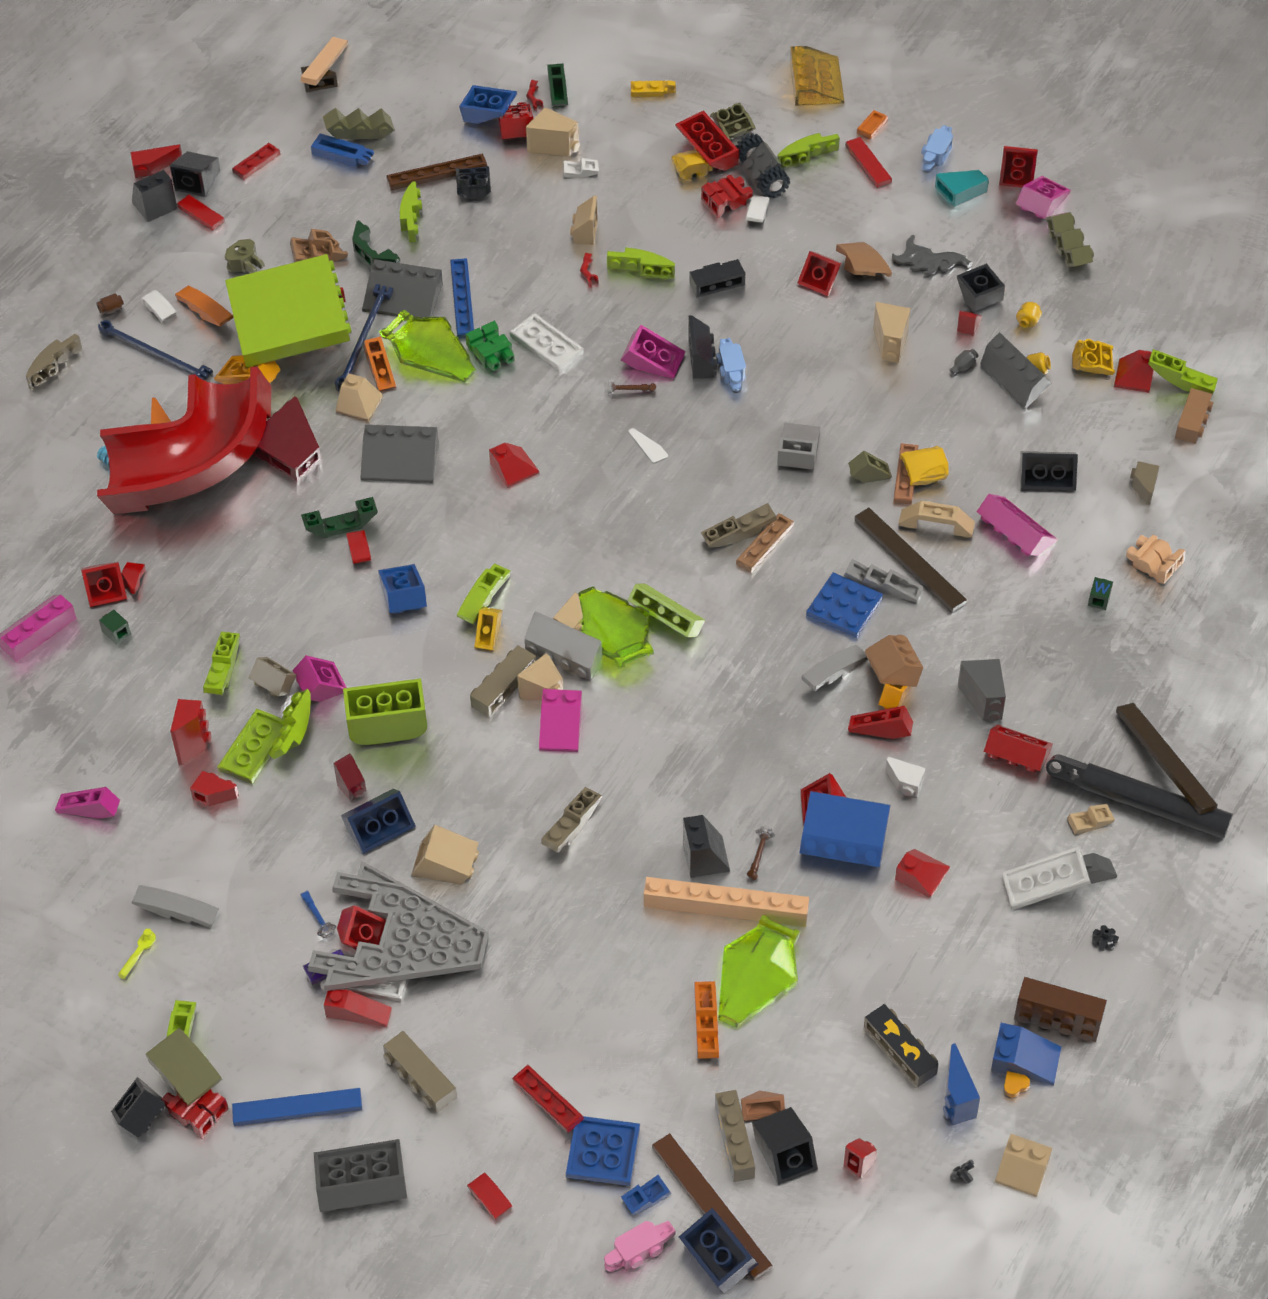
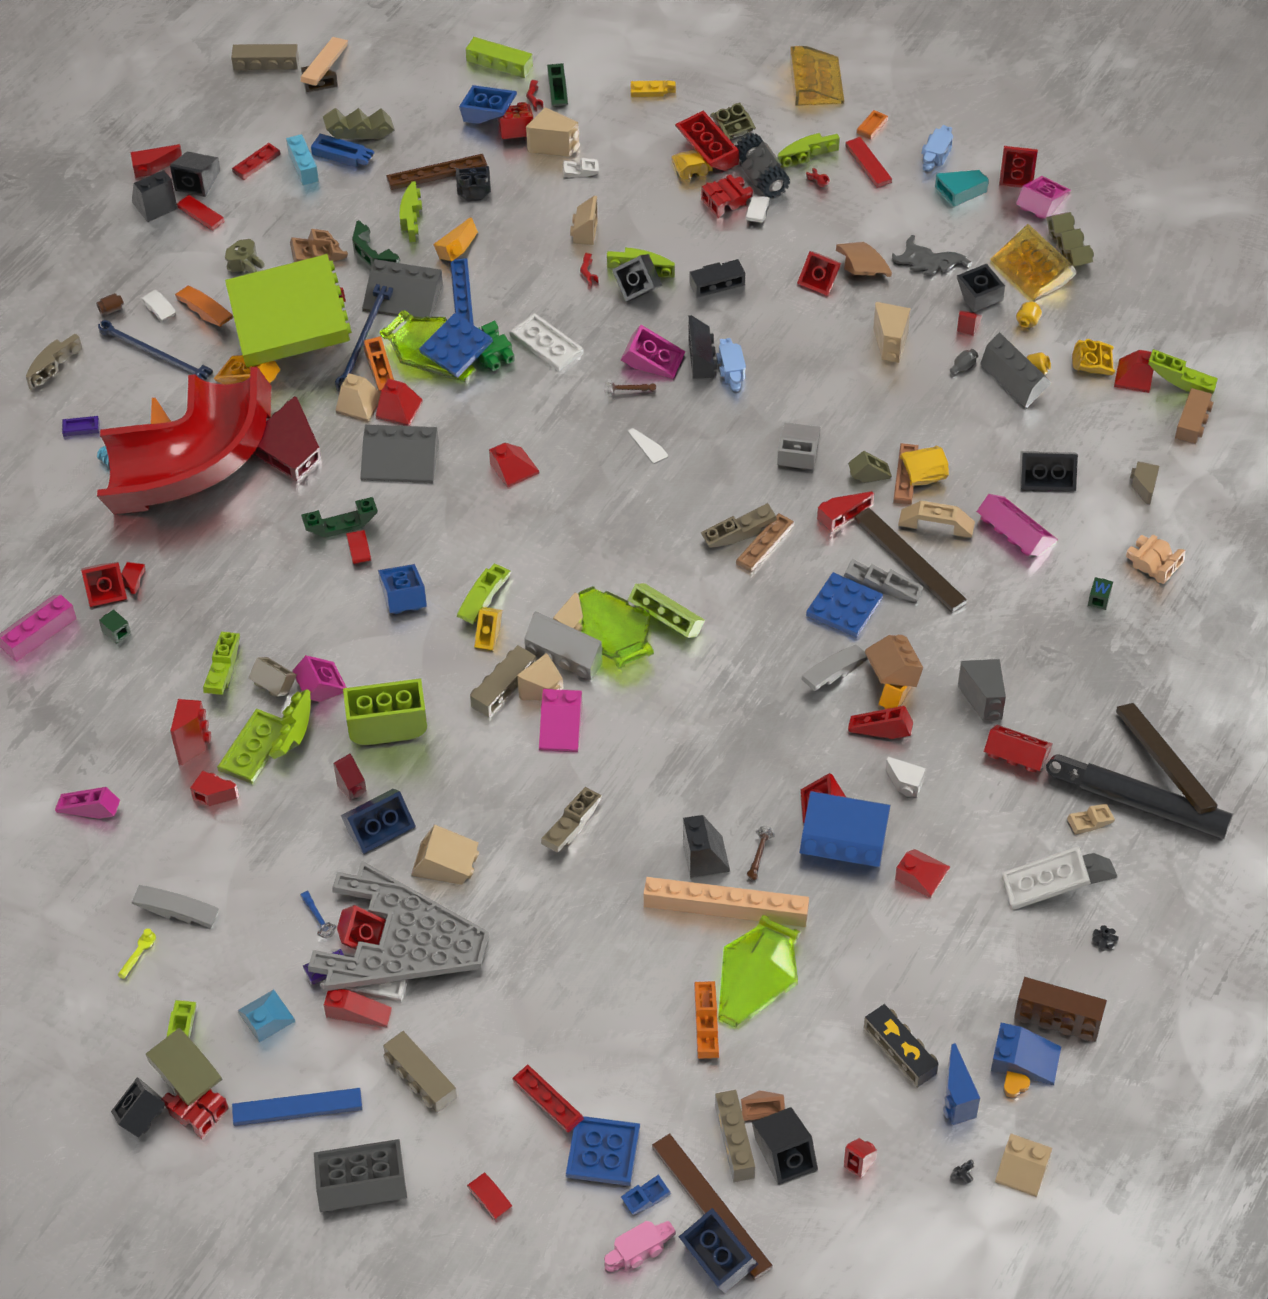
(80, 426): none -> dark purple tile
(265, 57): none -> dark tan brick
(266, 1015): none -> dark azure slope
(302, 159): none -> medium azure brick
(398, 403): none -> red slope
(456, 241): none -> light orange slope
(456, 345): none -> blue plate
(499, 57): none -> lime brick
(637, 277): none -> black slope
(822, 180): none -> red arm
(843, 509): none -> red slope
(1033, 264): none -> clear yellow slope

